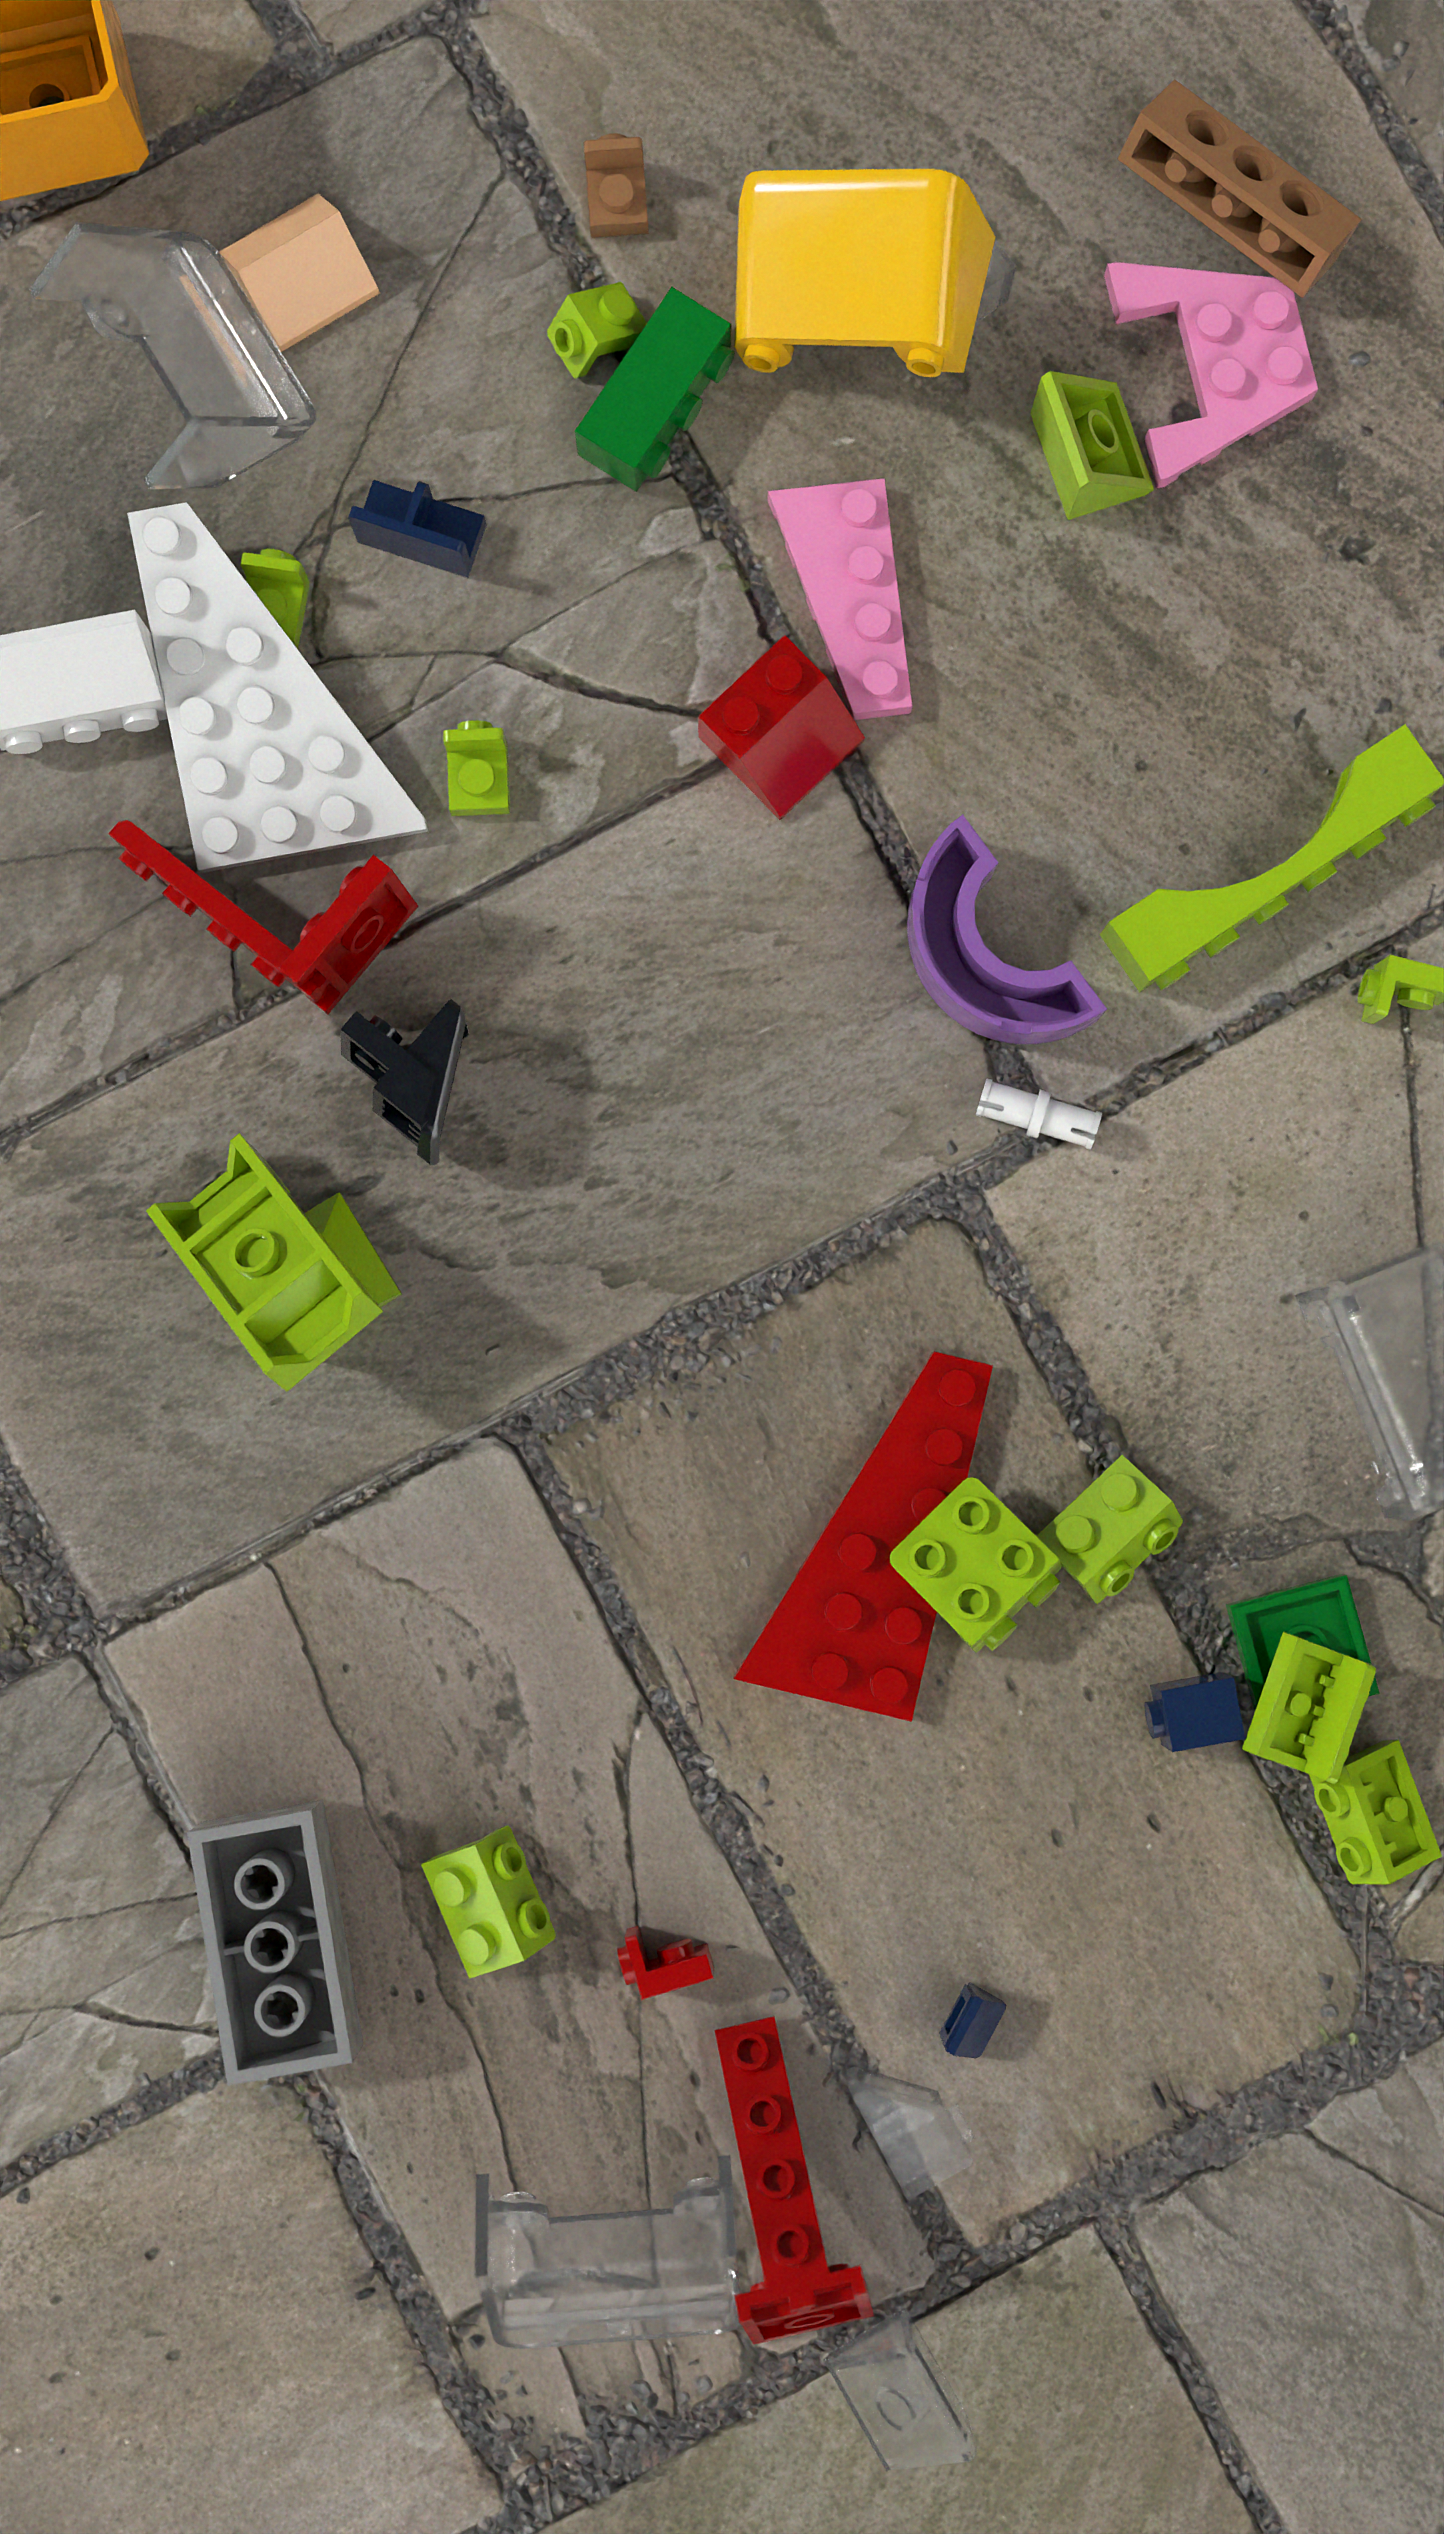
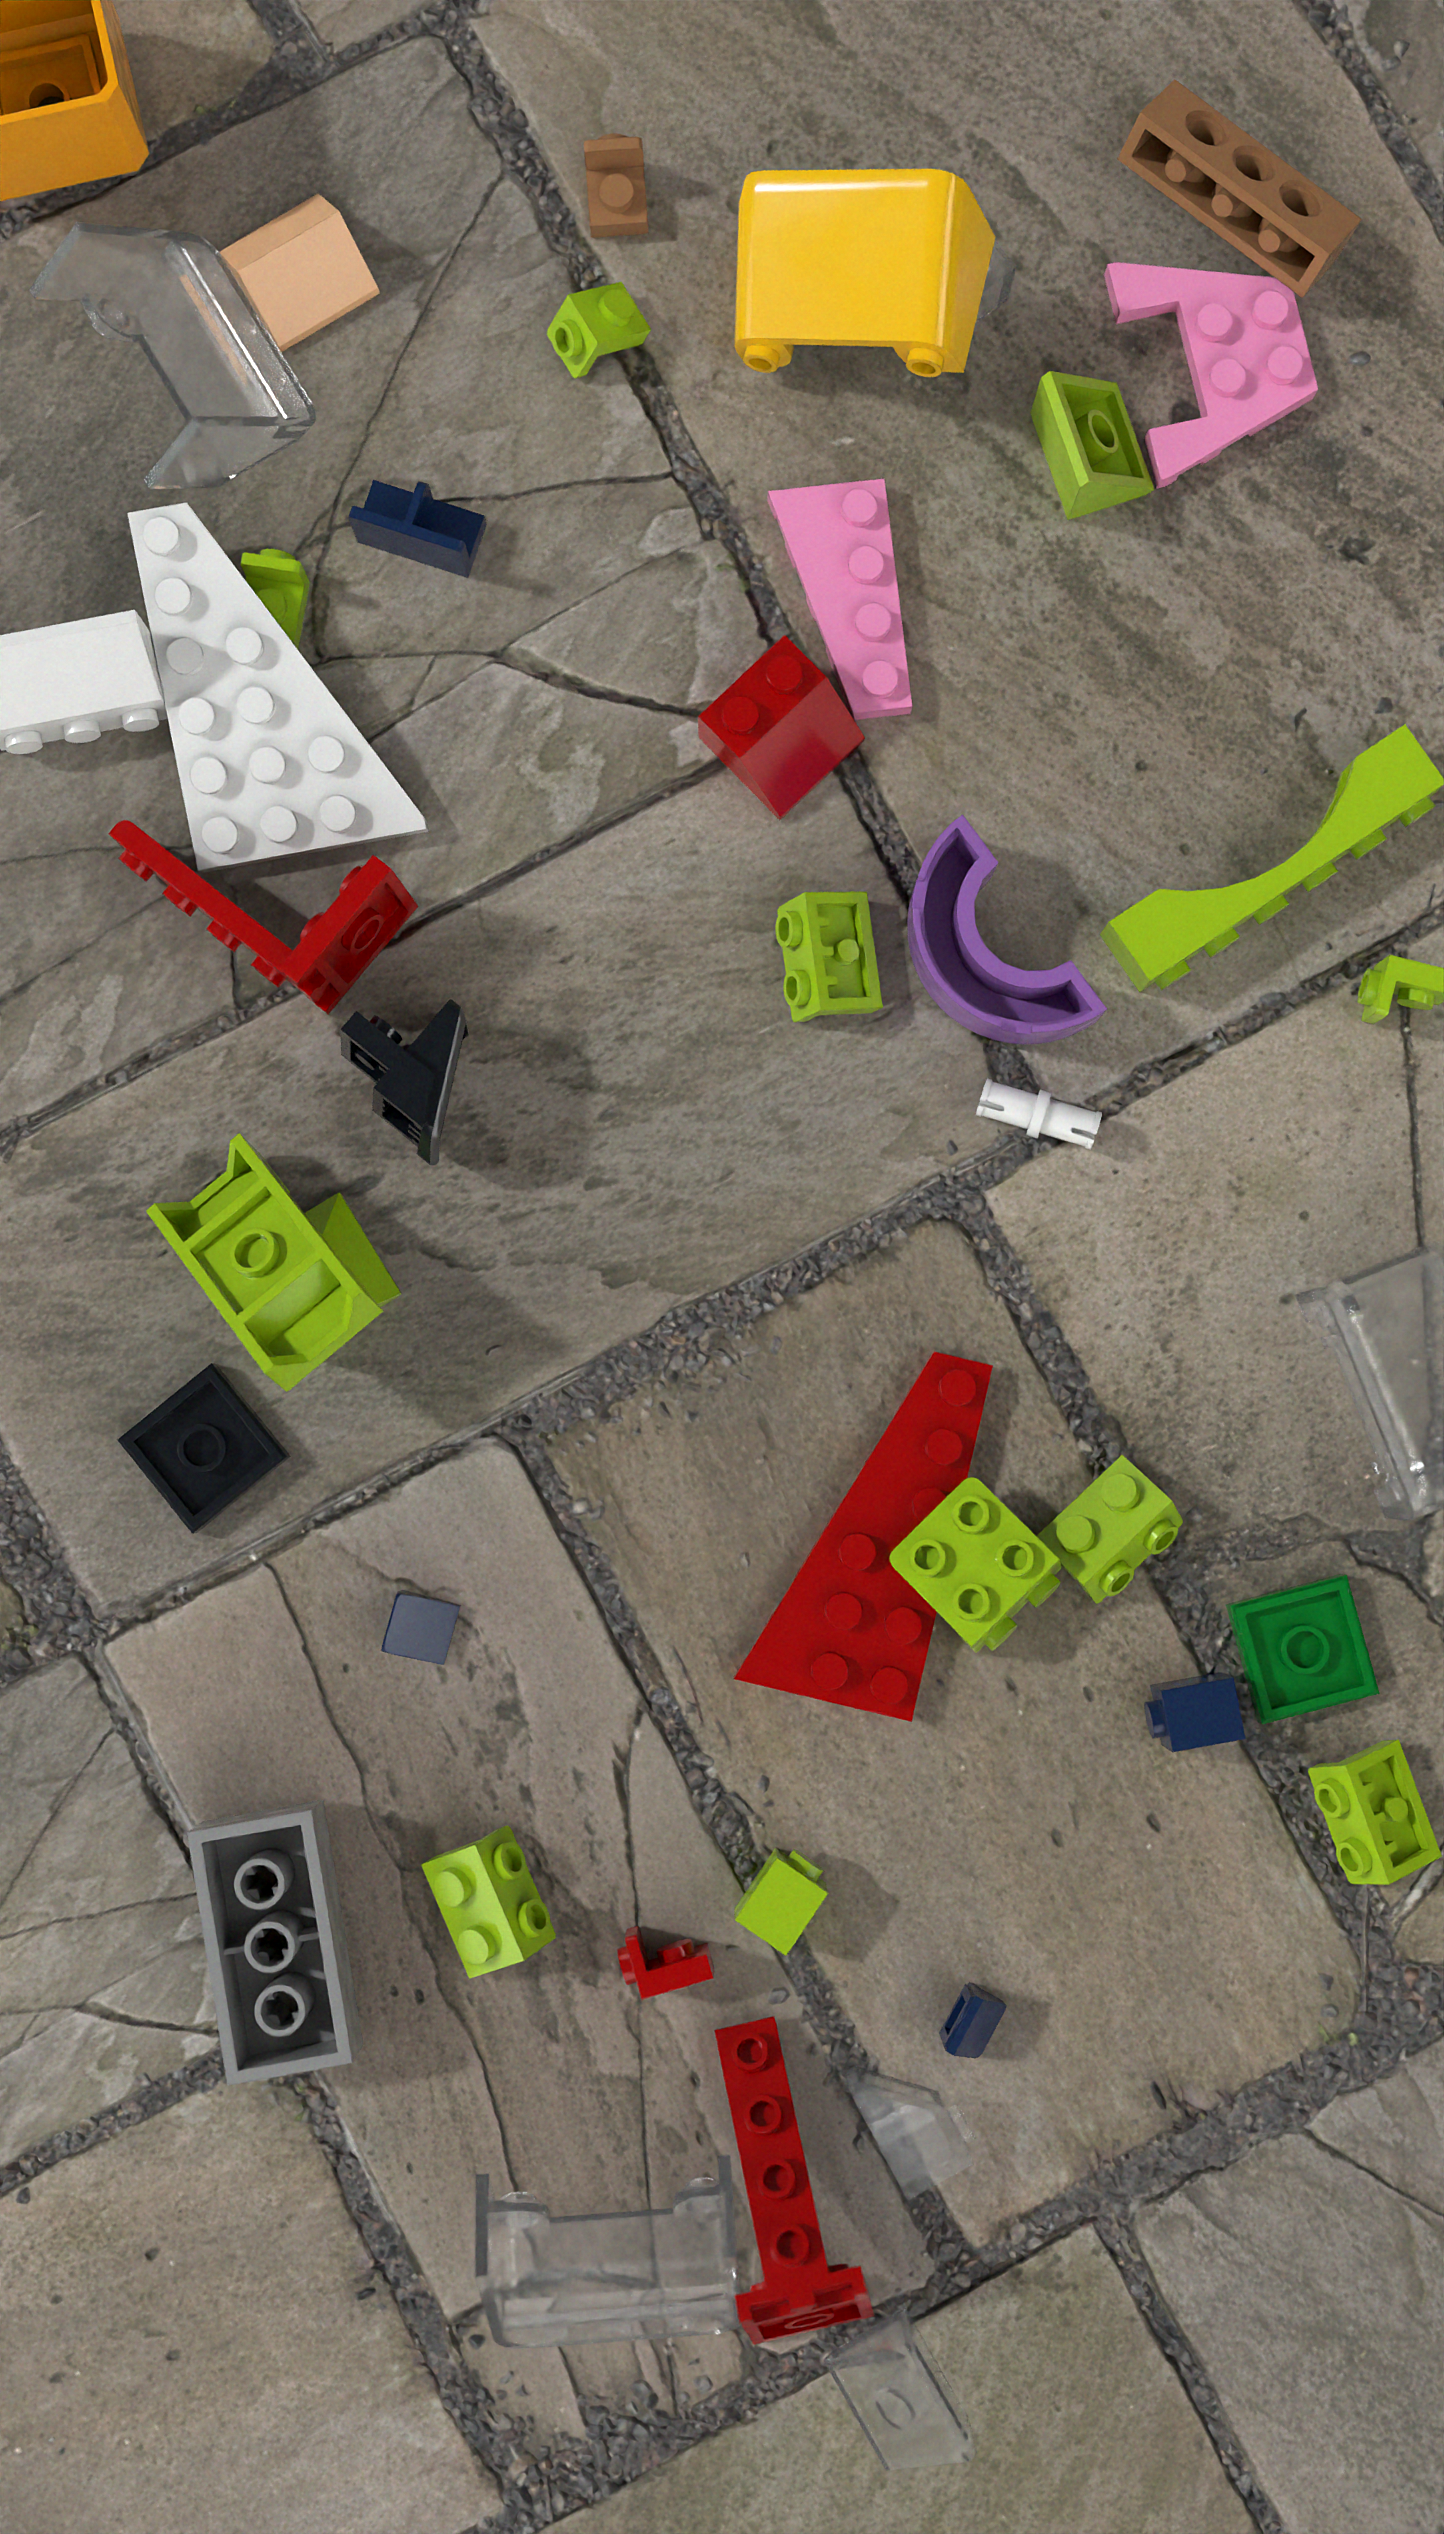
(203, 1448): none -> black tile
(420, 1627): none -> dark blue slope
(477, 769): lime bracket -> none
(655, 390): green brick -> none
(782, 1899): none -> lime brick
(828, 955): none -> lime bracket
(1309, 1708): lime bracket -> none

